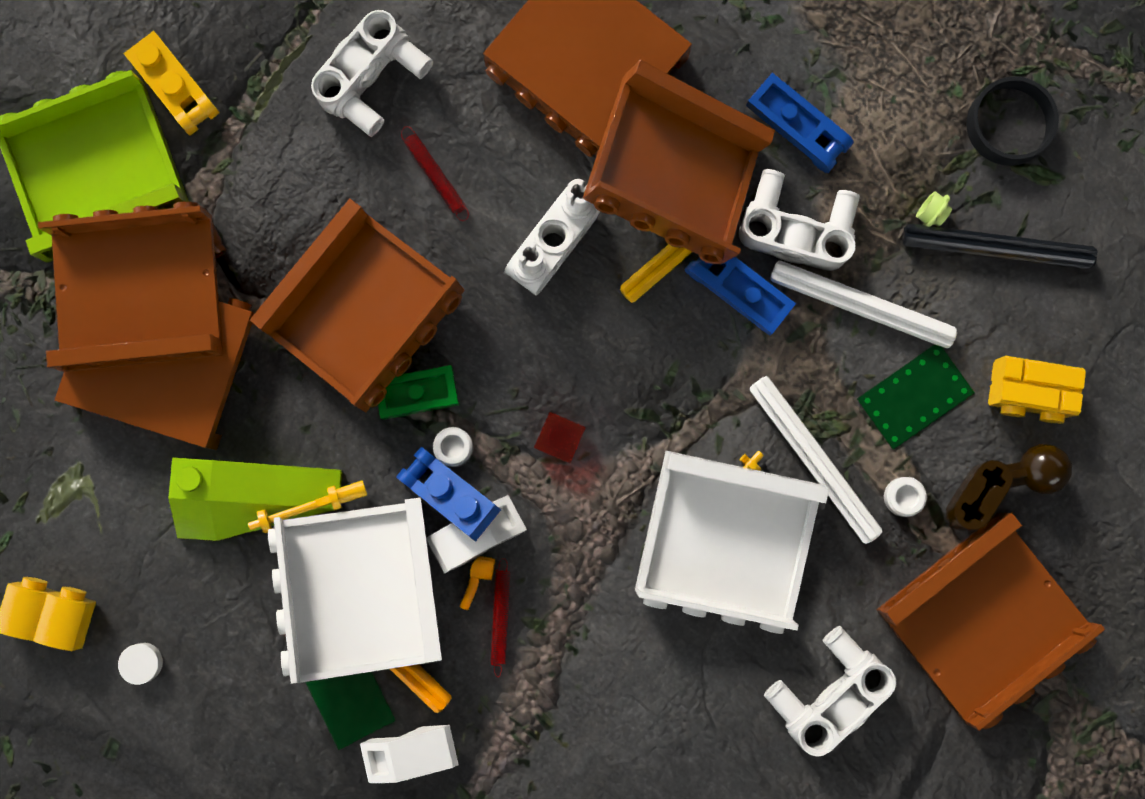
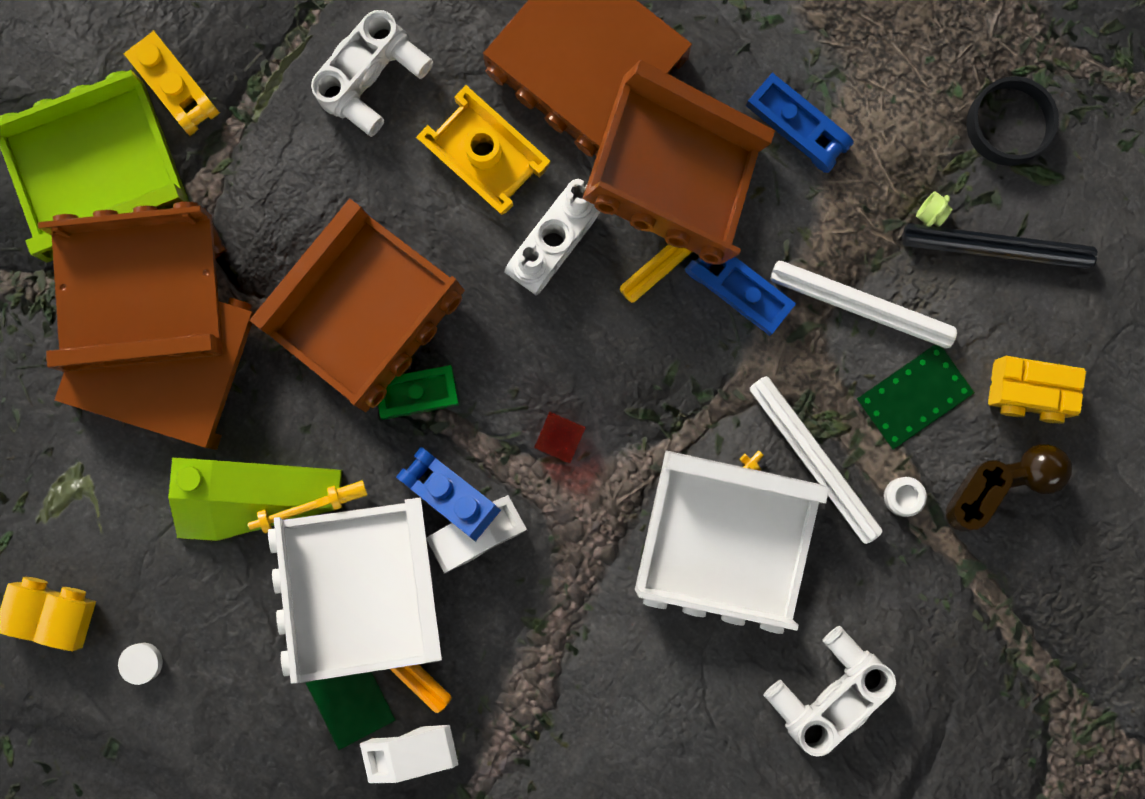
(435, 171): red piece -> none
(453, 447): white tile -> none
(481, 569): light orange hand -> none
(492, 175): none -> yellow piece
(502, 650): red piece -> none
(797, 236): white piece -> none
(988, 623): dark orange panel -> none

